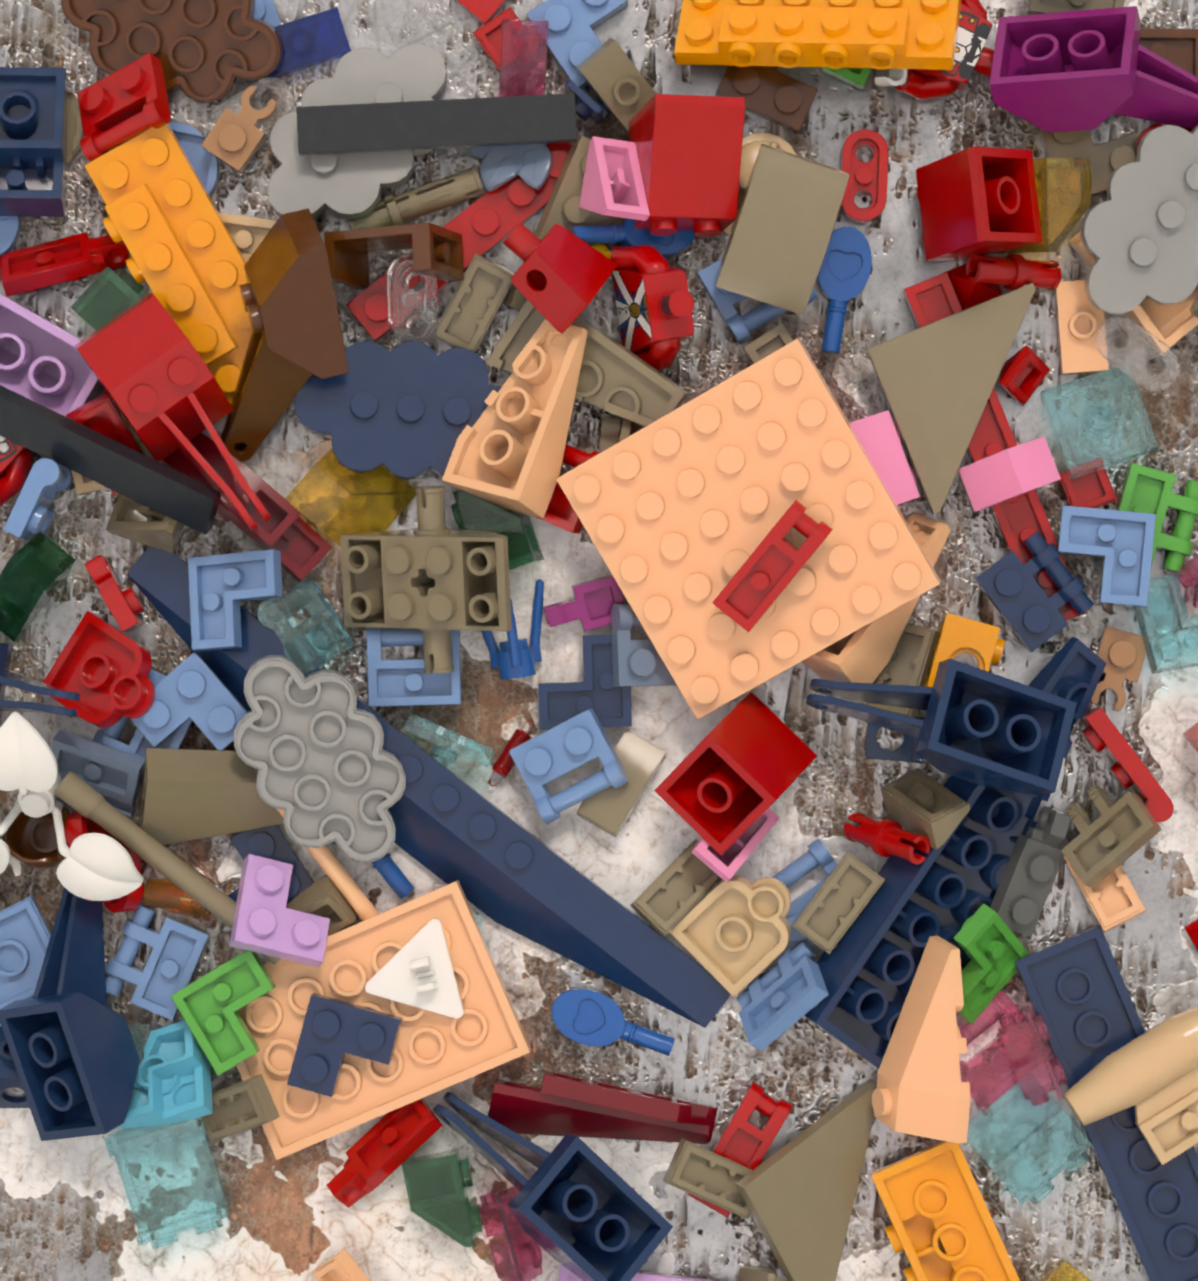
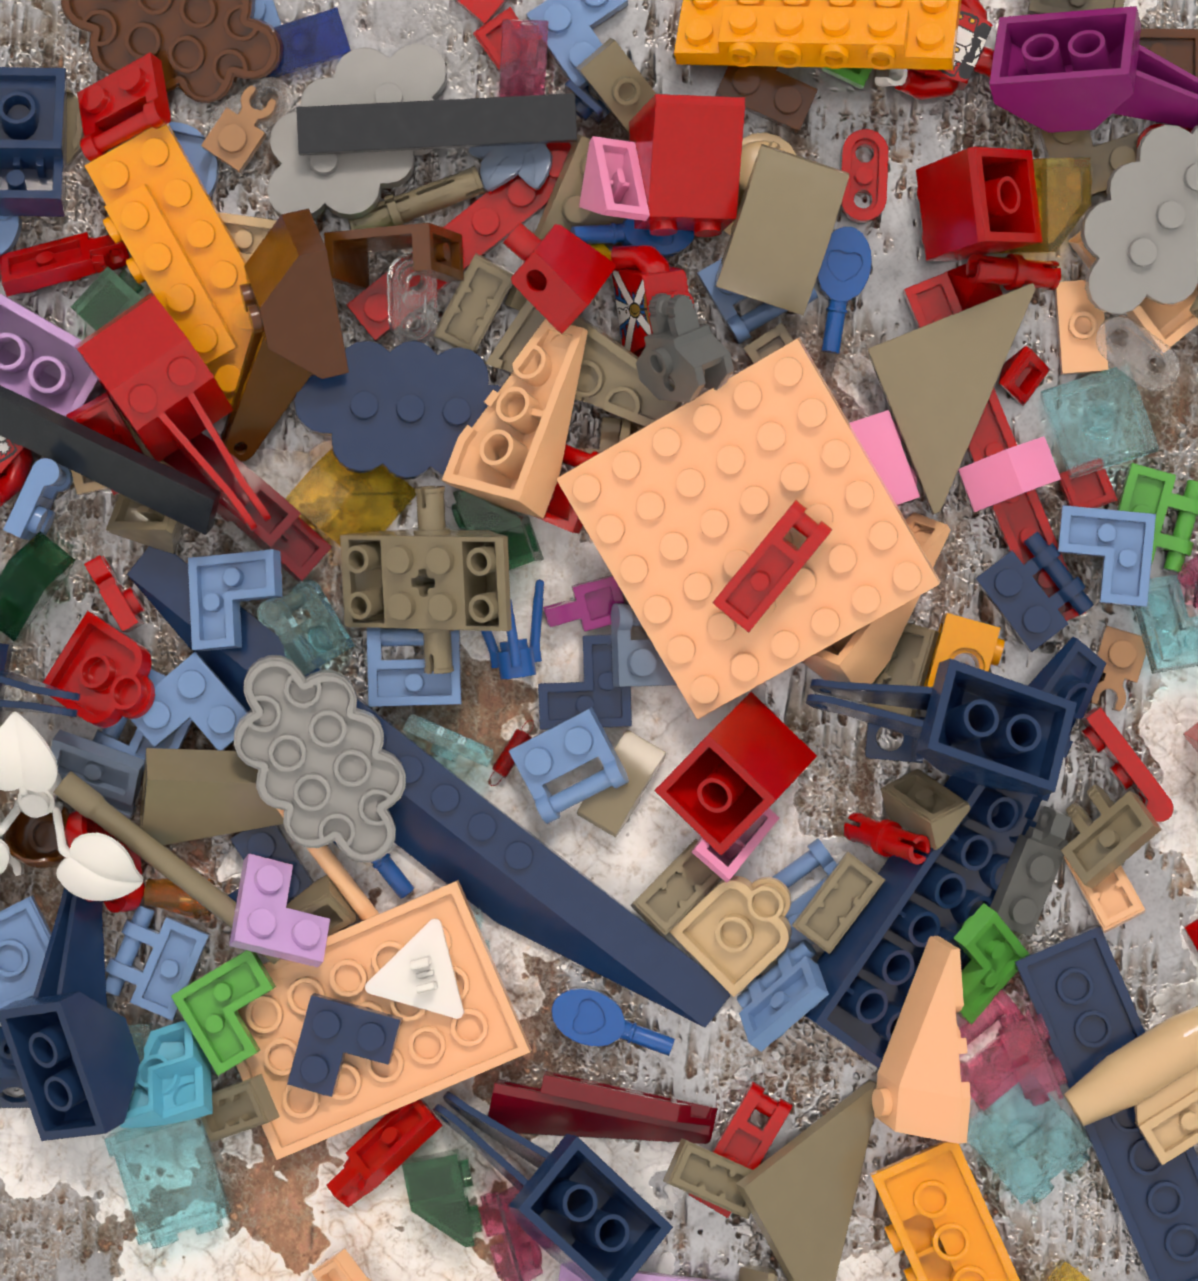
(682, 351): none -> dark grey hinge

